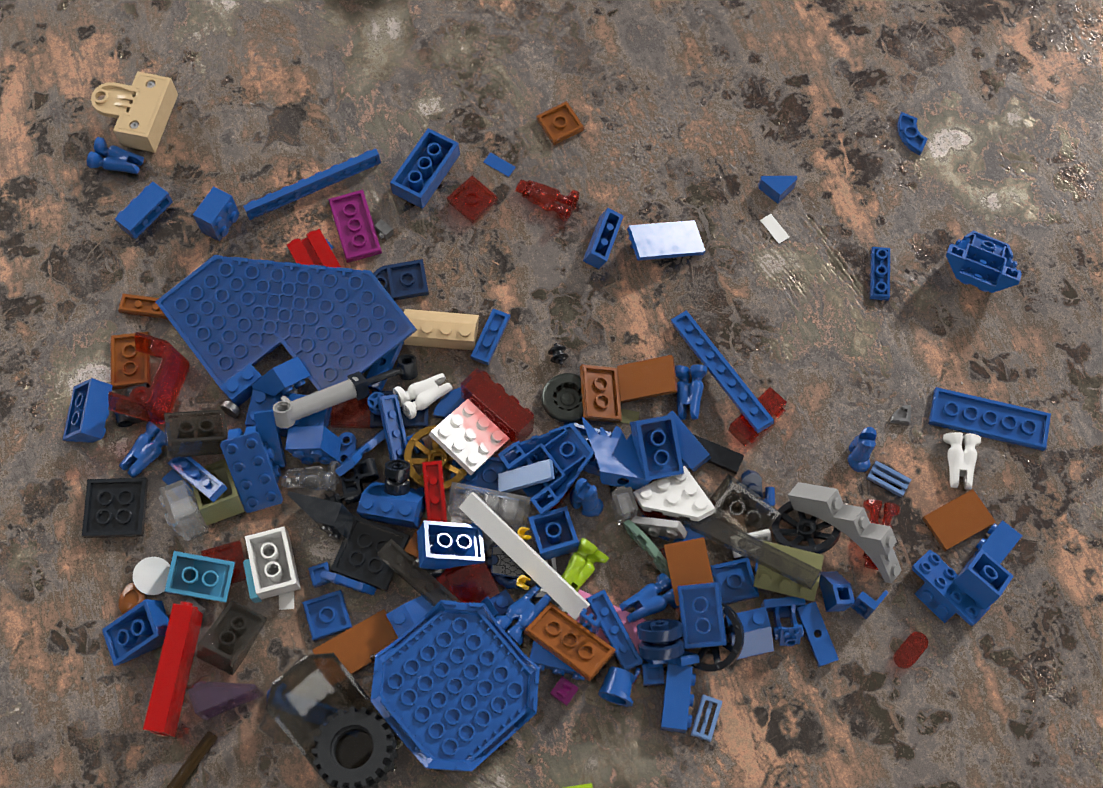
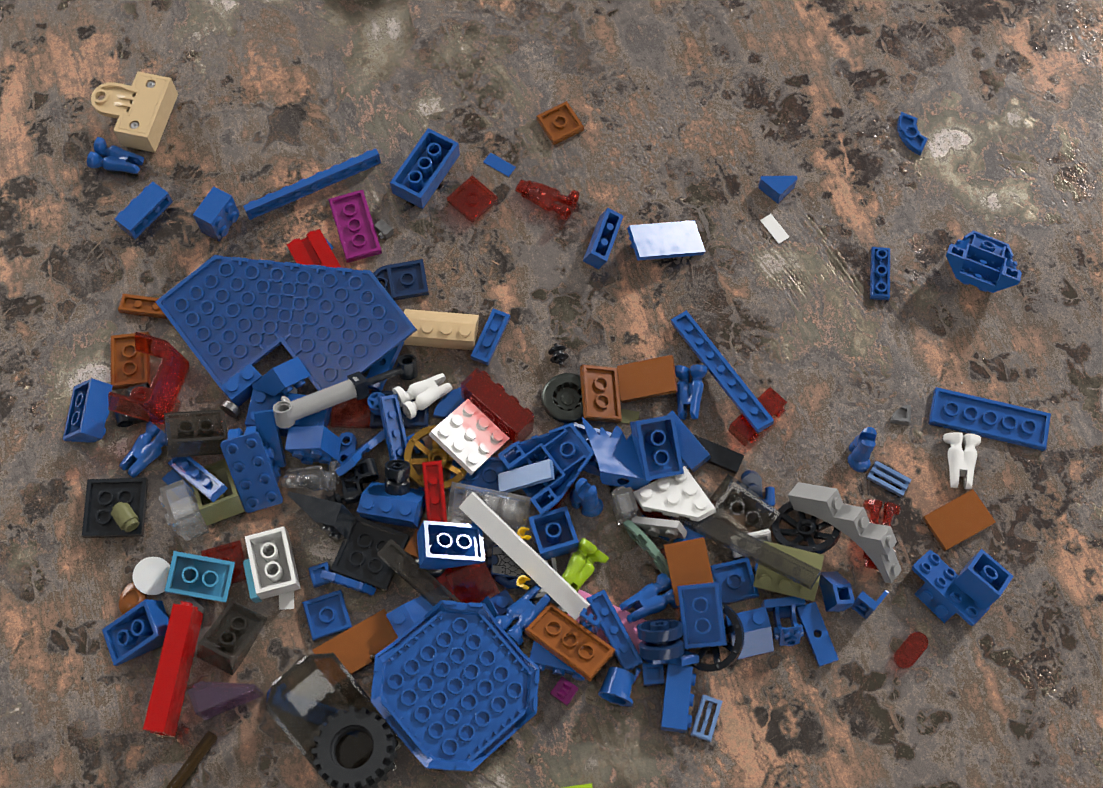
(125, 516): none -> olive brick
(999, 542): blue brick -> none

